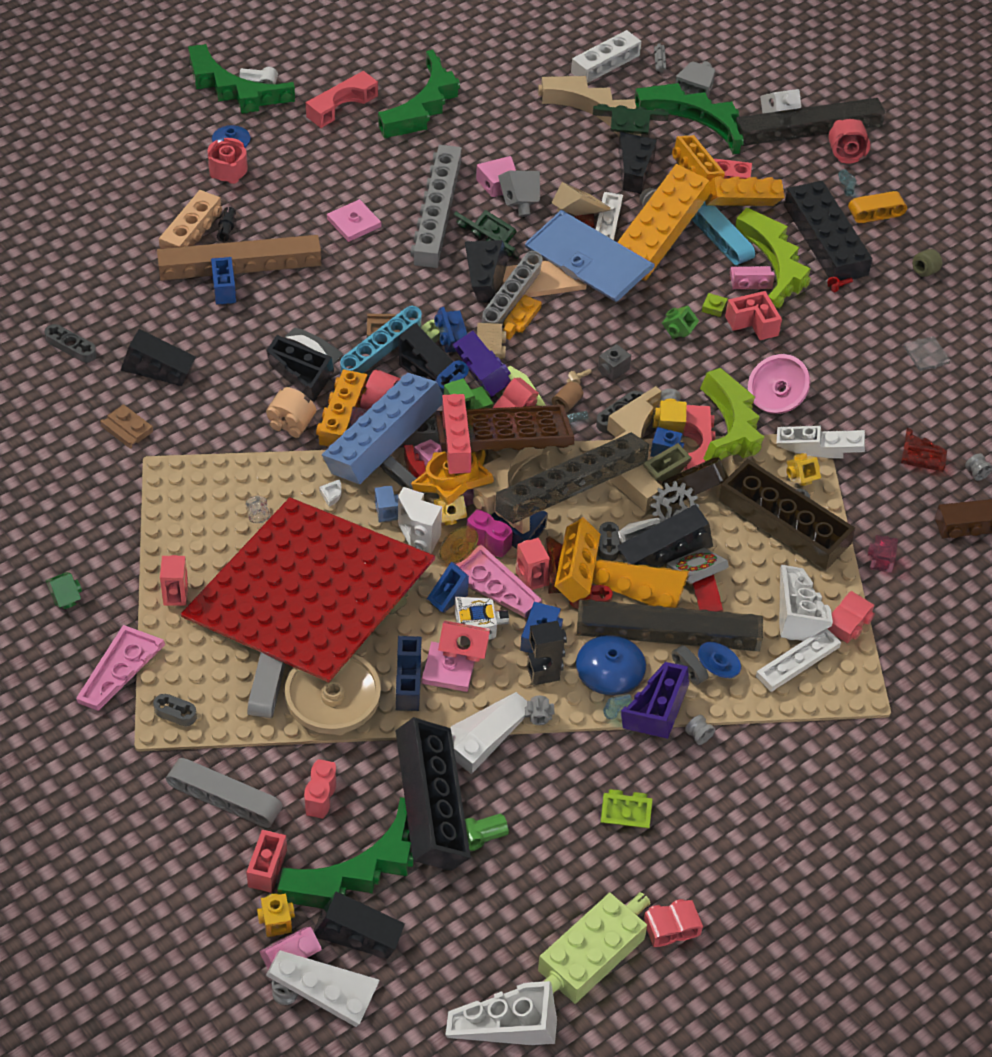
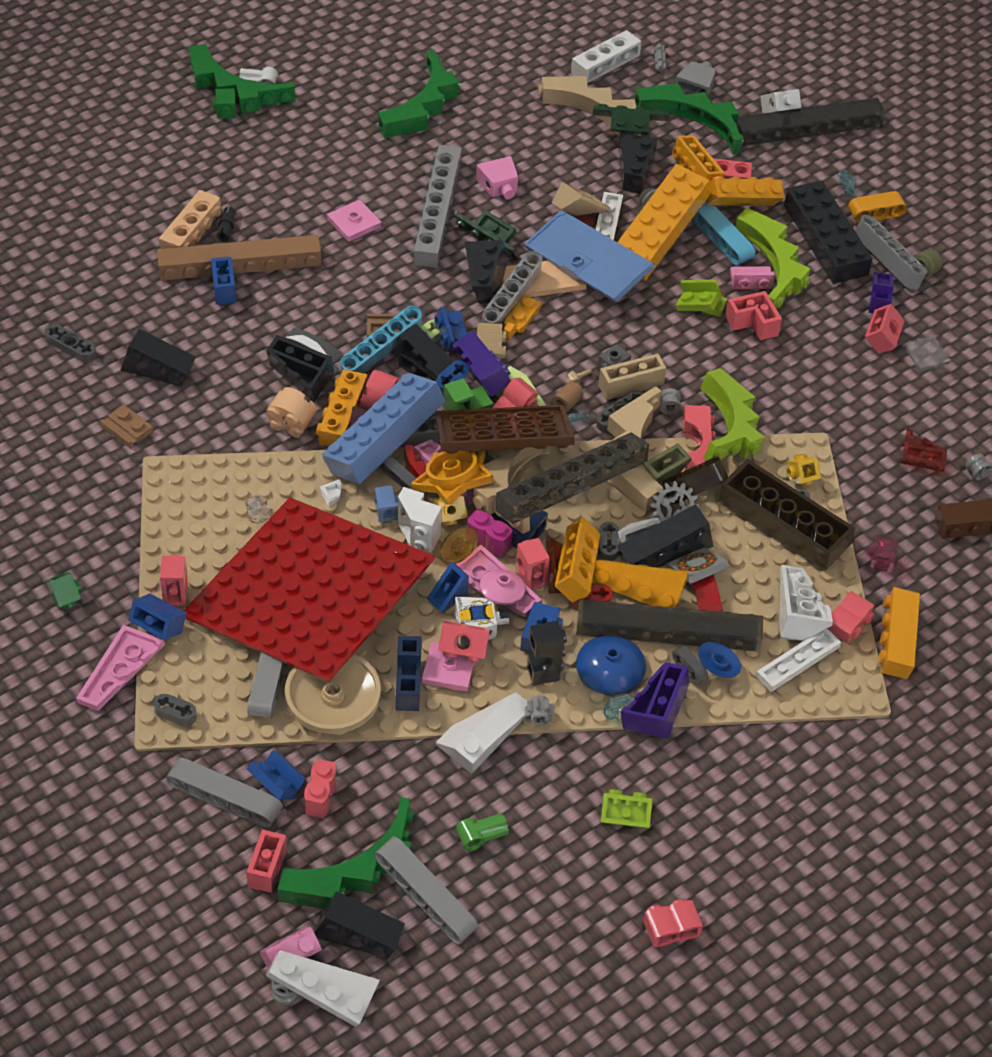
(157, 616): none -> blue brick
(225, 103): none -> green brick
(227, 160): coral brick -> none
(232, 131): blue dish -> none
(276, 914): yellow brick -> none
(278, 776): none -> blue bracket
(358, 88): coral arch -> none
(426, 890): none -> light grey beam
(432, 794): black brick -> none
(457, 433): coral arch -> none
(502, 587): none -> bright pink dish
(514, 1017): white wedge -> none
(520, 189): light grey torso -> none
(594, 946): yellowish green brick -> none
(632, 376): none -> tan brick
(665, 439): blue brick -> none
(670, 415): yellow brick -> none
(680, 322): bright green brick -> none
(698, 295): none -> lime bracket
(700, 729): light grey wheel -> none
(774, 374): bright pink dish -> none
(820, 444): white slope -> none
(835, 283): red hand -> none
(849, 140): coral brick -> none
(881, 291): none -> dark purple slope
(884, 328): none -> coral brick
(890, 252): none -> light grey beam
(899, 633): none -> light orange brick

